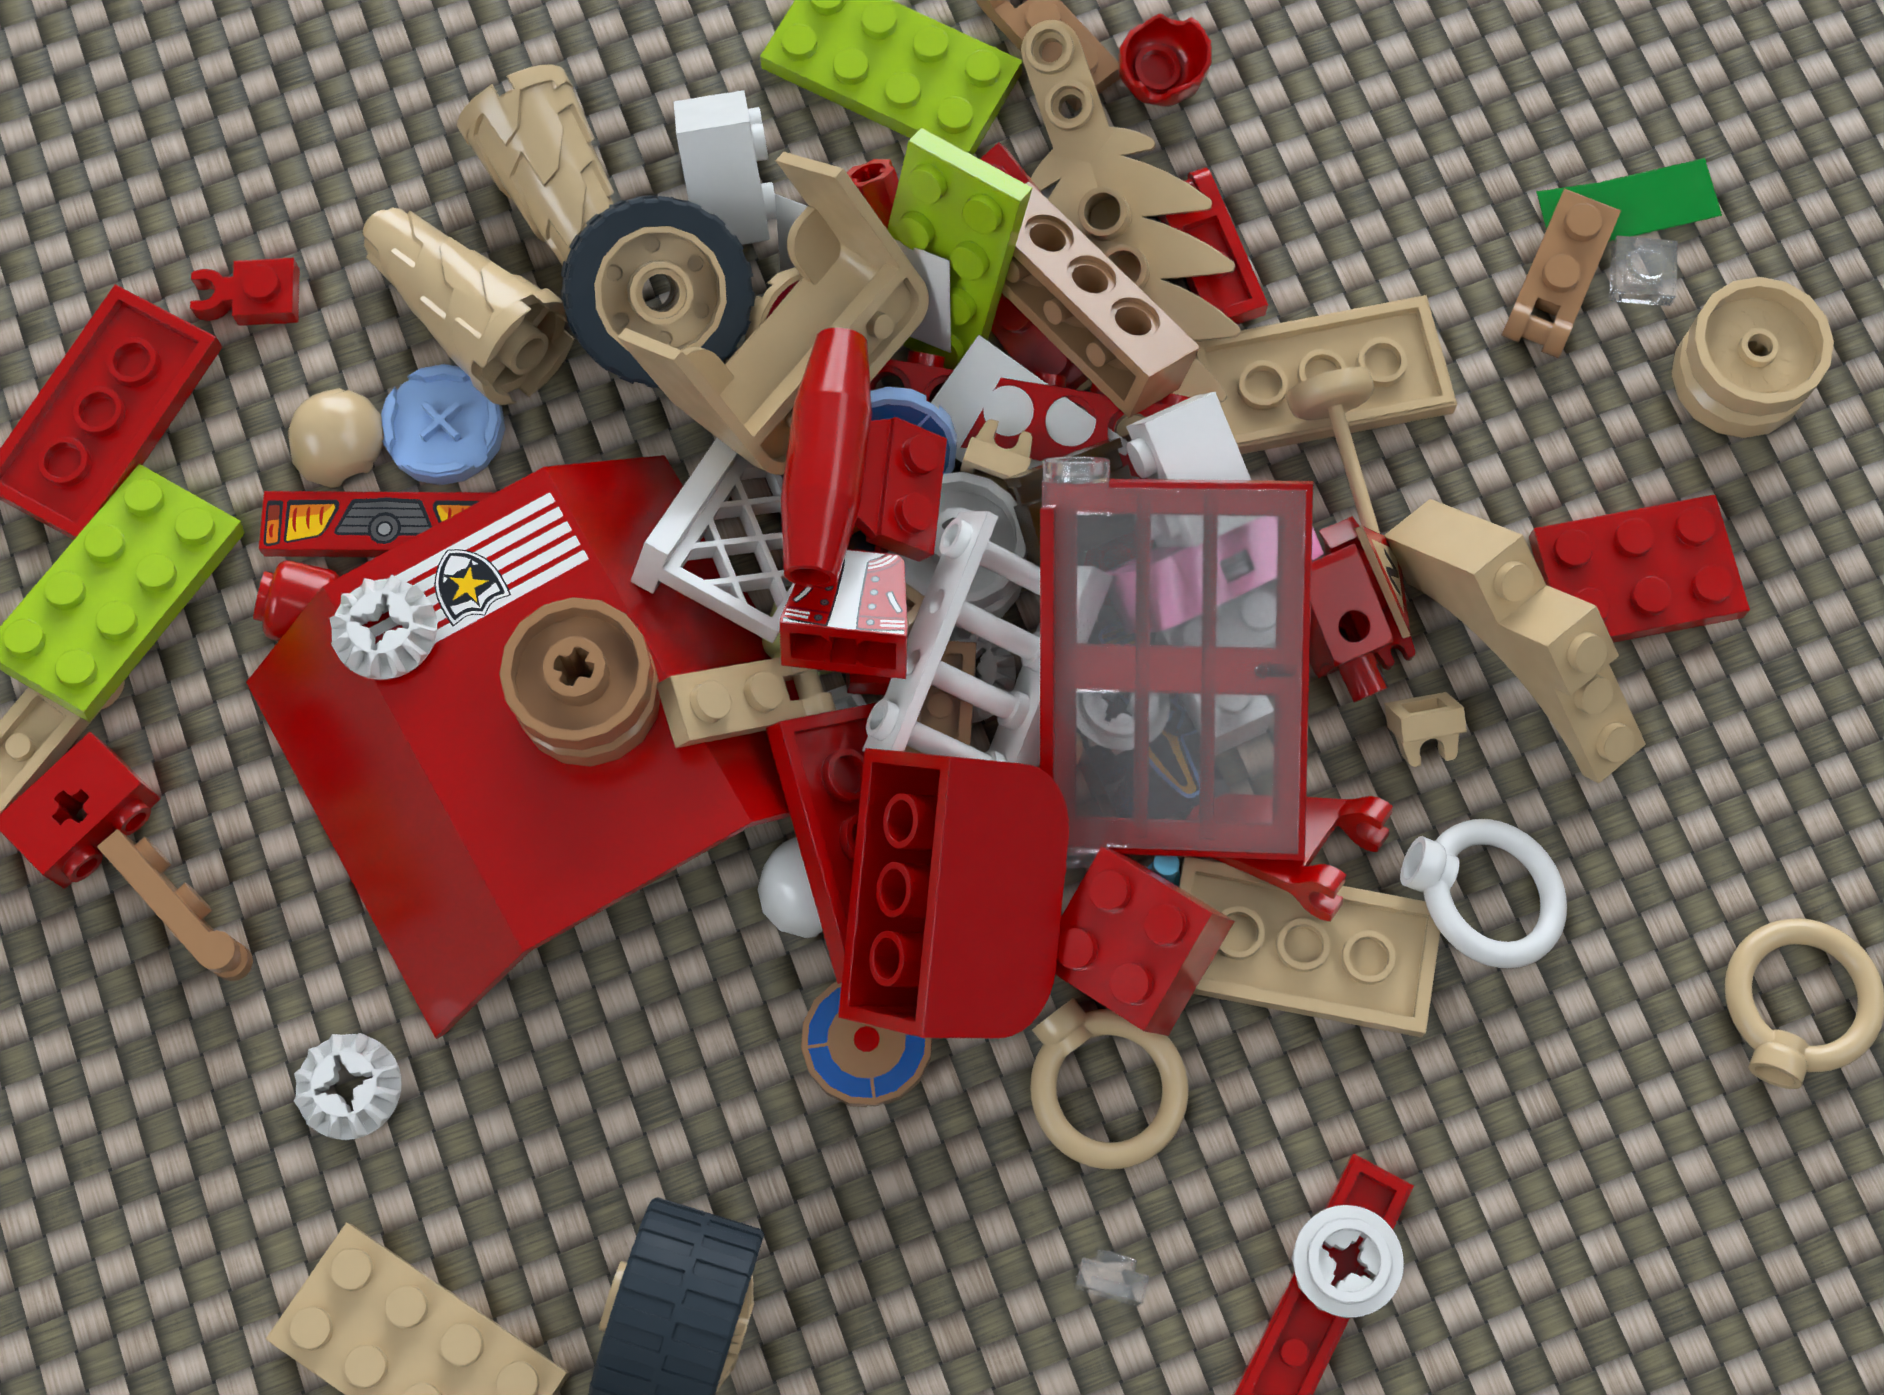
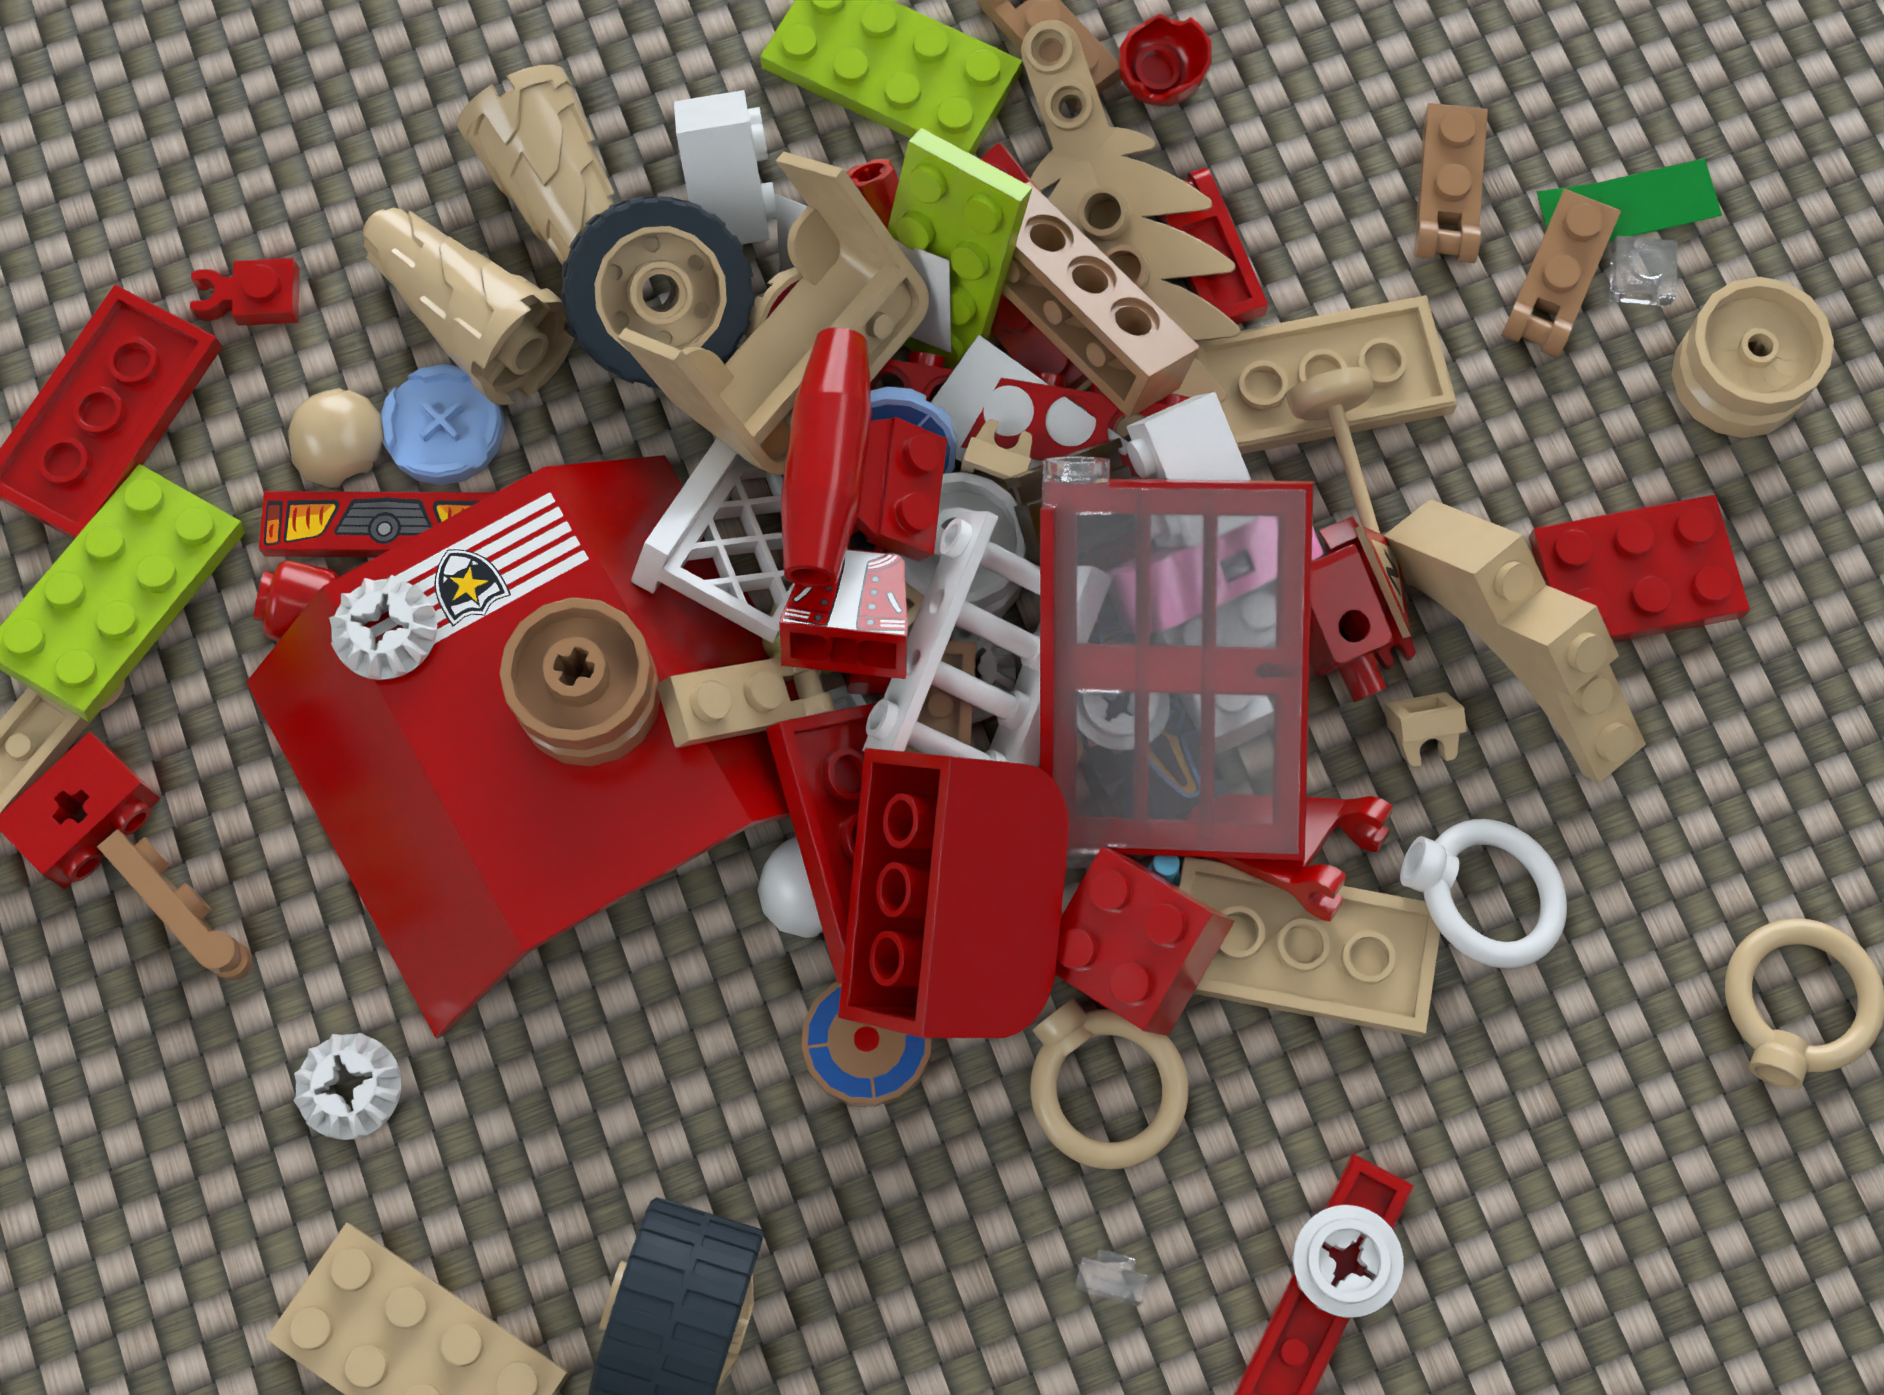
(1451, 181): none -> medium nougat plate

